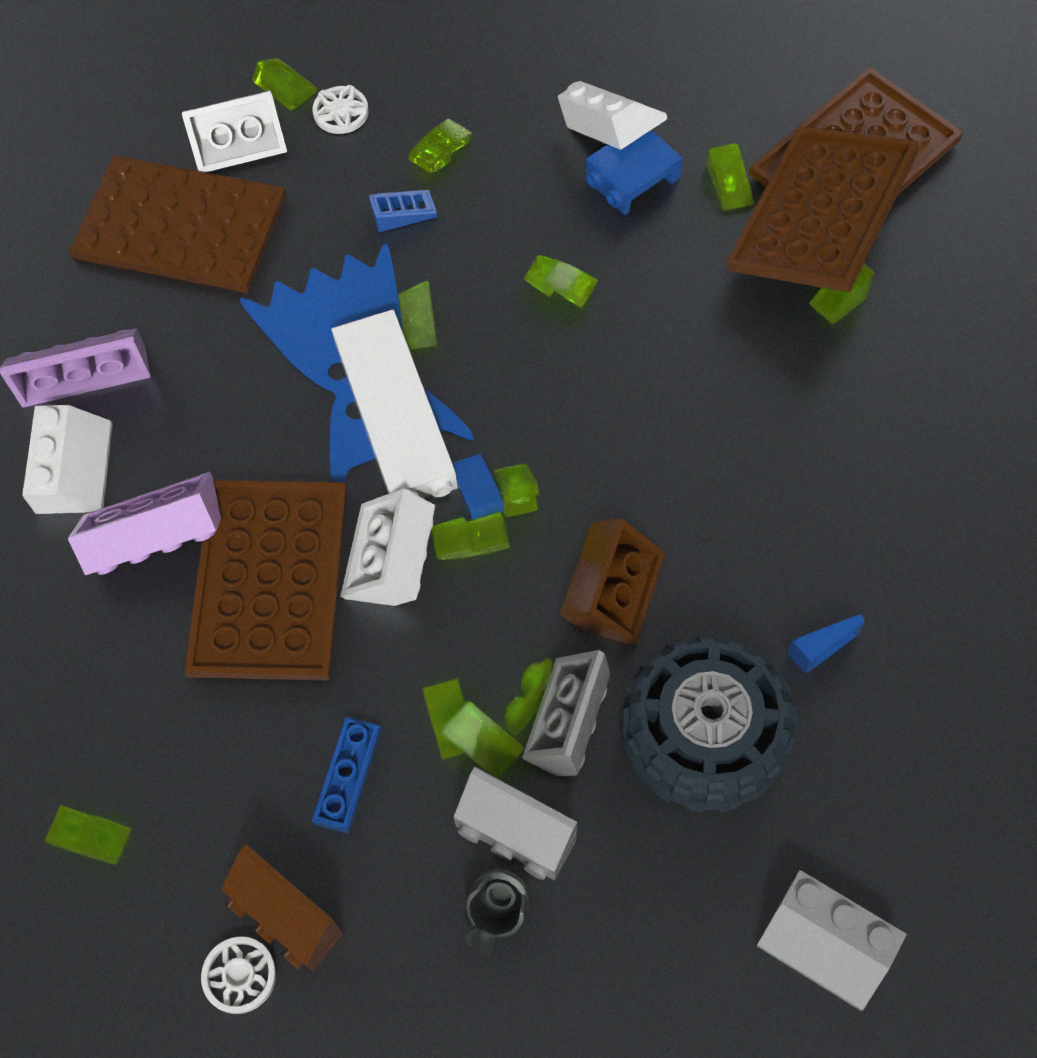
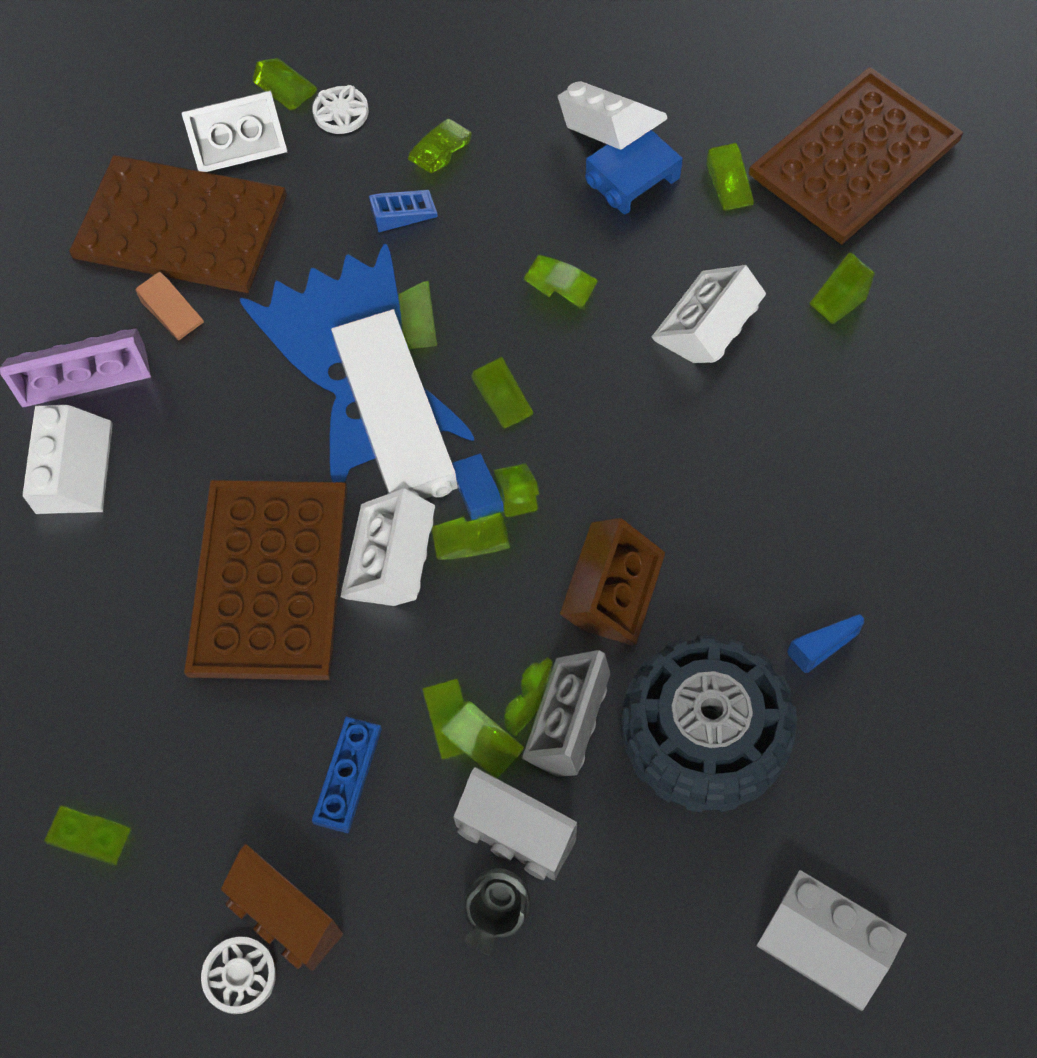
(146, 525): lavender slope -> none
(168, 306): none -> nougat slope
(502, 392): none -> clear neon green slope
(710, 314): none -> white slope
(823, 208): reddish brown plate -> none

